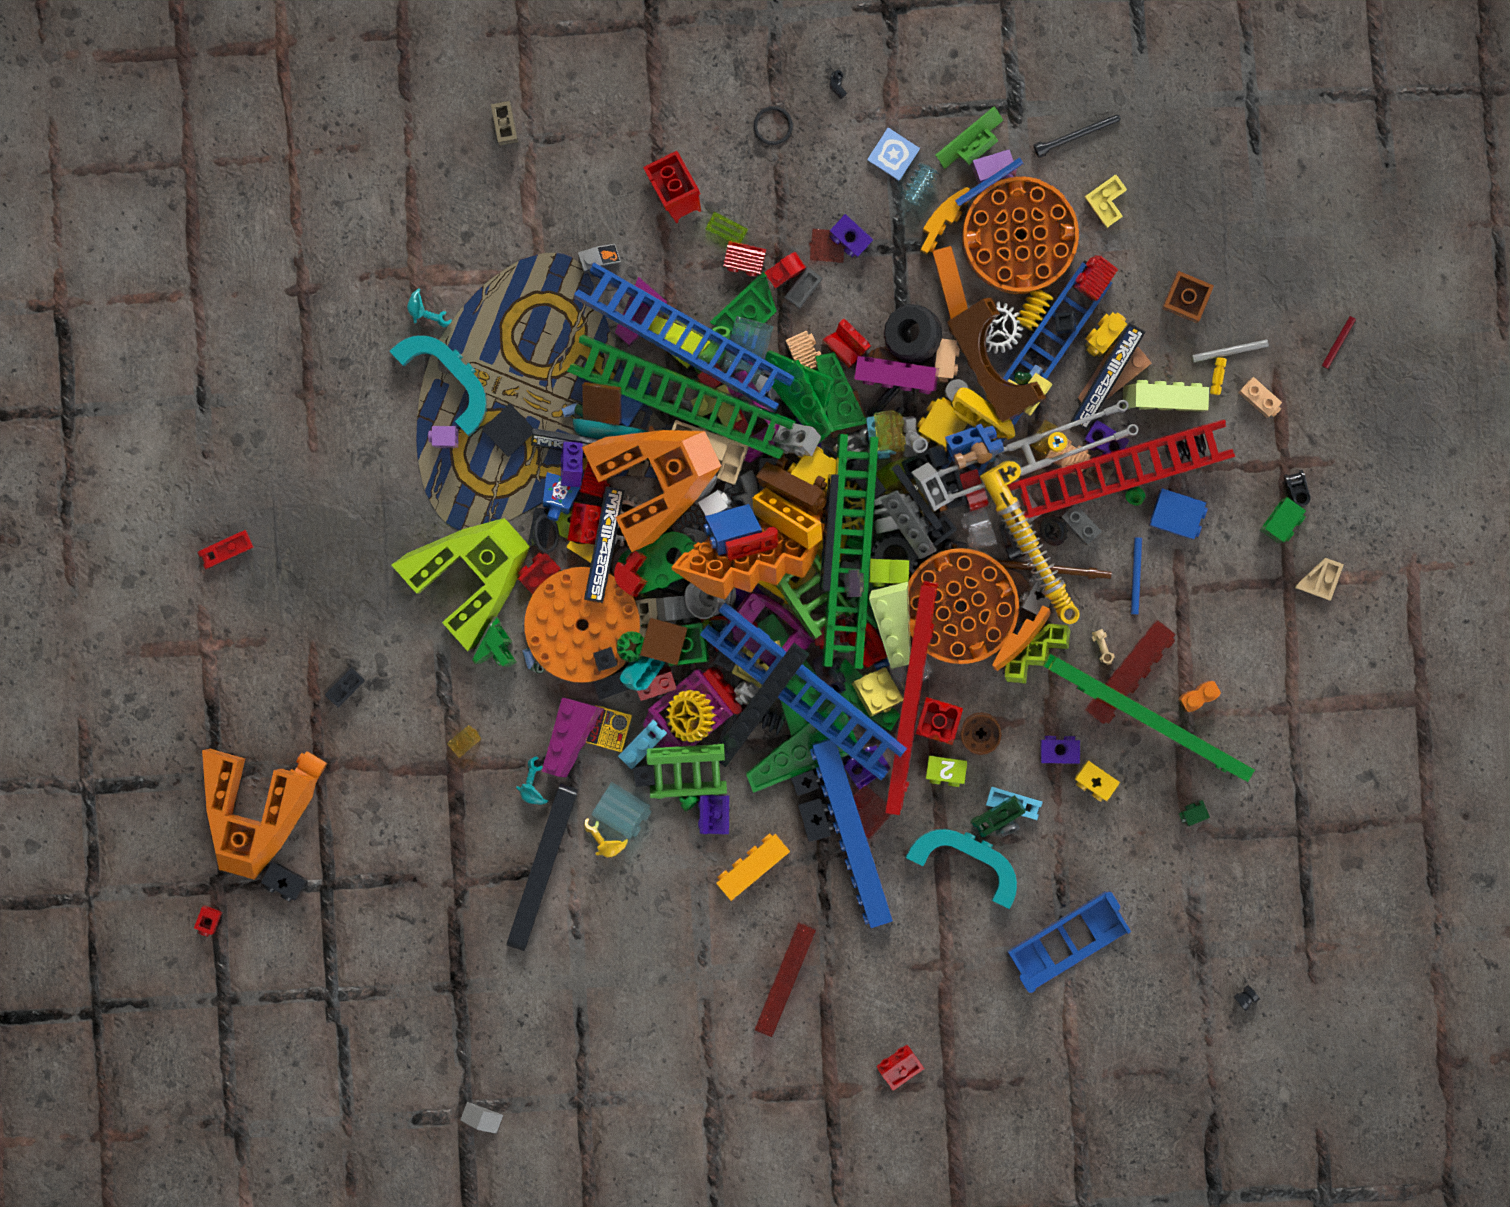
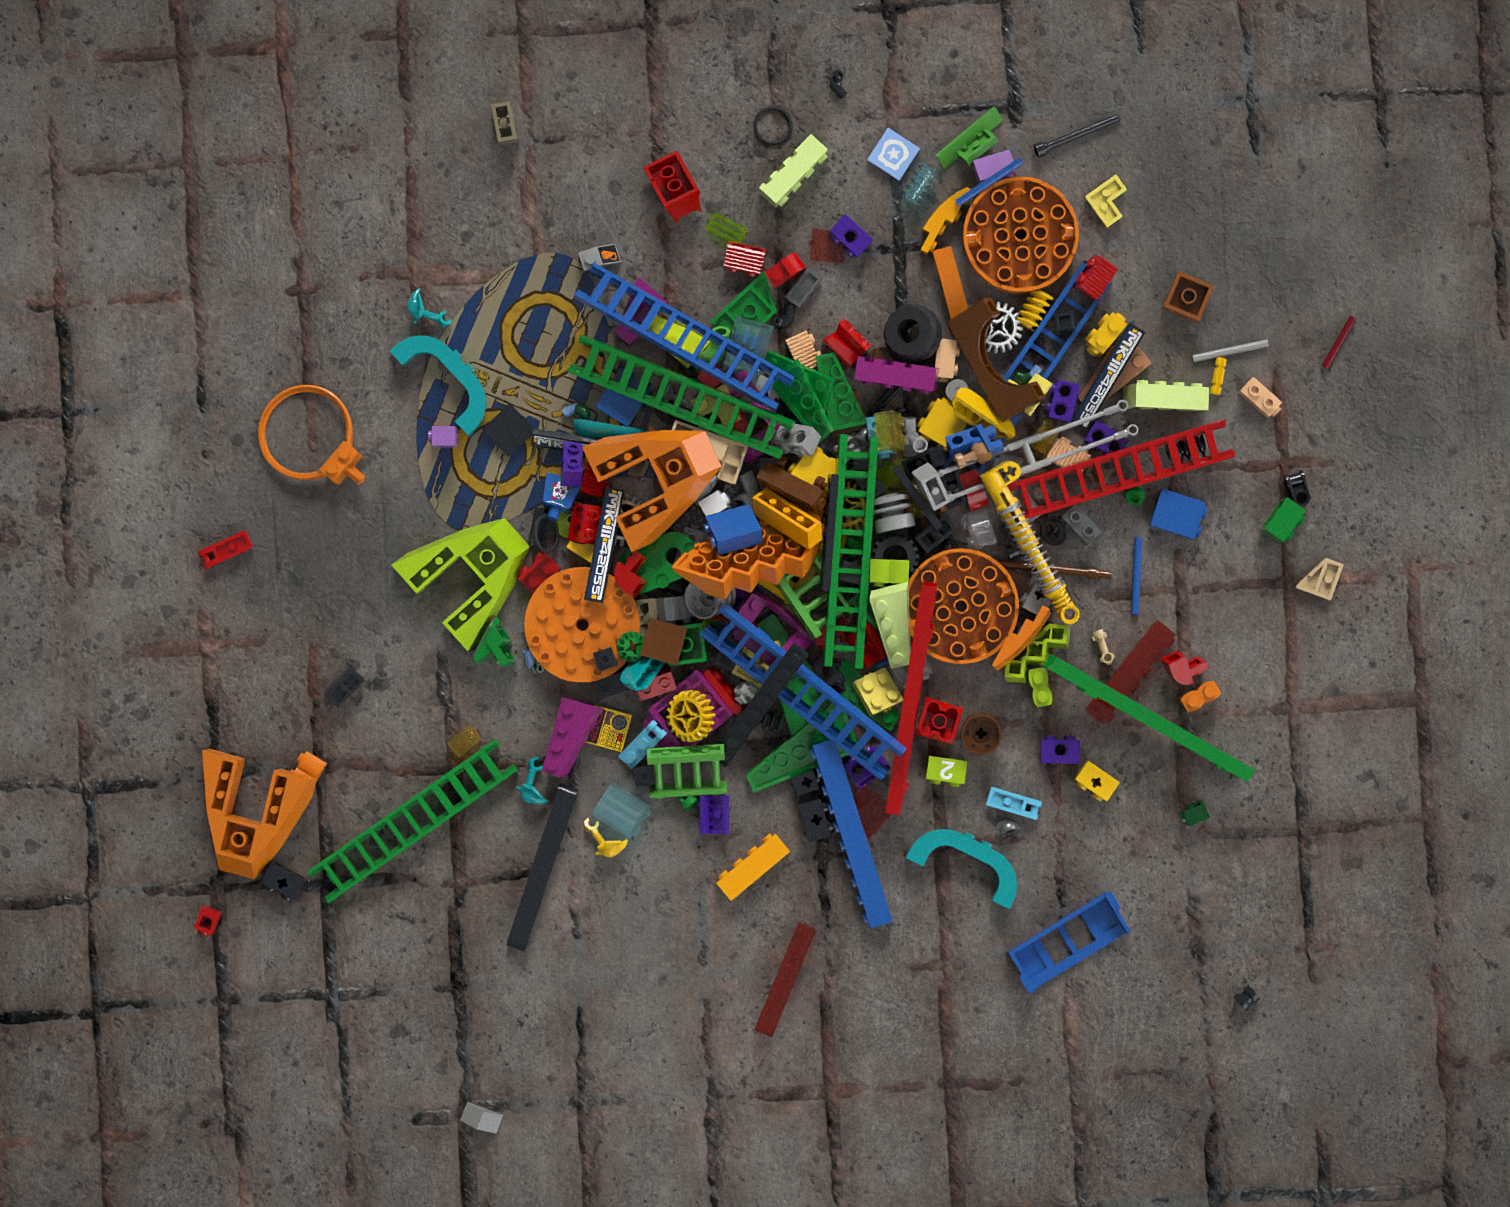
(340, 463): none -> orange brick
(404, 808): none -> green ladder
(602, 403): reddish brown tile -> none
(752, 544): red plate -> none
(785, 320): none -> black arm
(793, 171): none -> yellowish green wedge
(854, 583): clear purple brick -> none
(900, 1067): red bracket -> none
(910, 522): dark grey bracket -> none
(998, 816): dark green plate -> none
(1040, 692): none -> lime brick
(1057, 442): yellow tile -> none
(1067, 403): none -> dark purple brick
(1181, 669): none -> red brick

